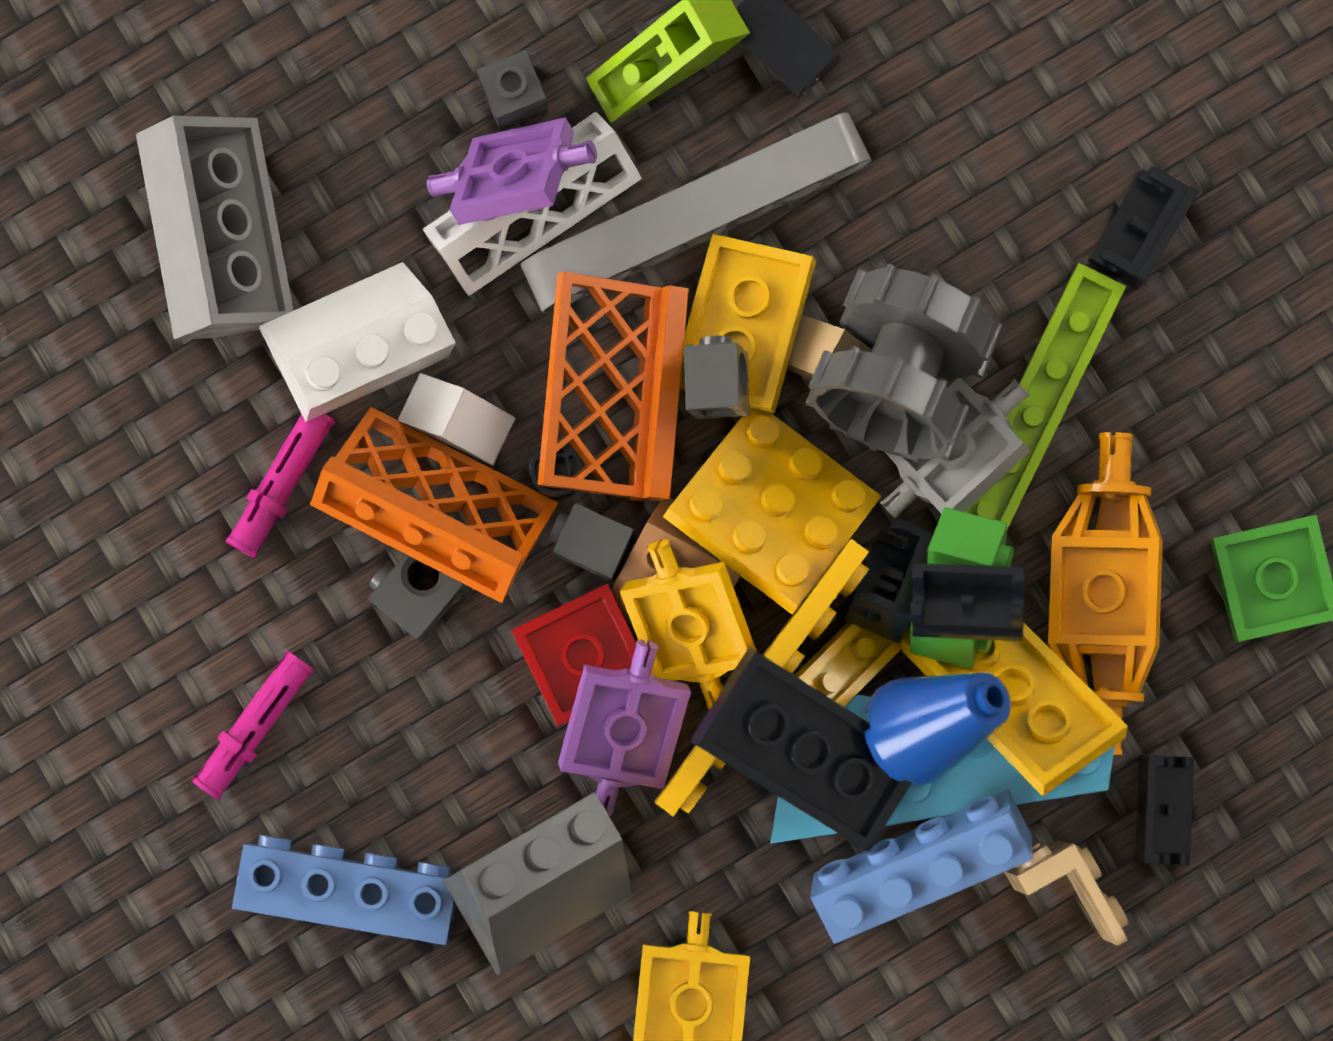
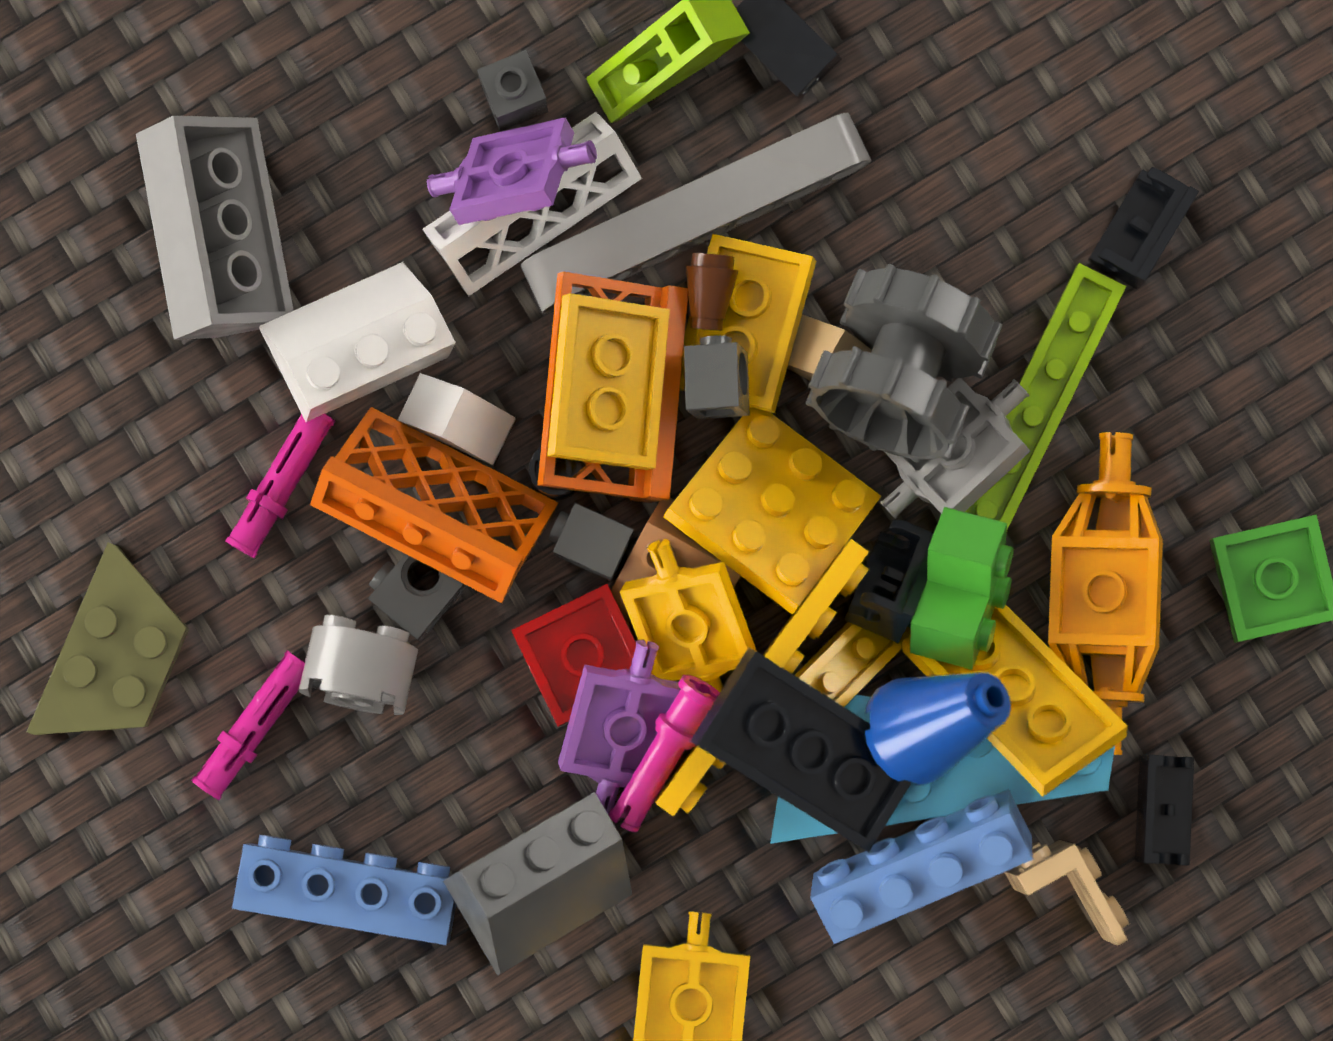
(113, 655): none -> olive wing
(359, 666): none -> light grey brick
(608, 382): none -> yellow plate
(673, 737): none -> dark pink pin
(710, 289): none -> reddish brown cone
(968, 602): black hinge -> none

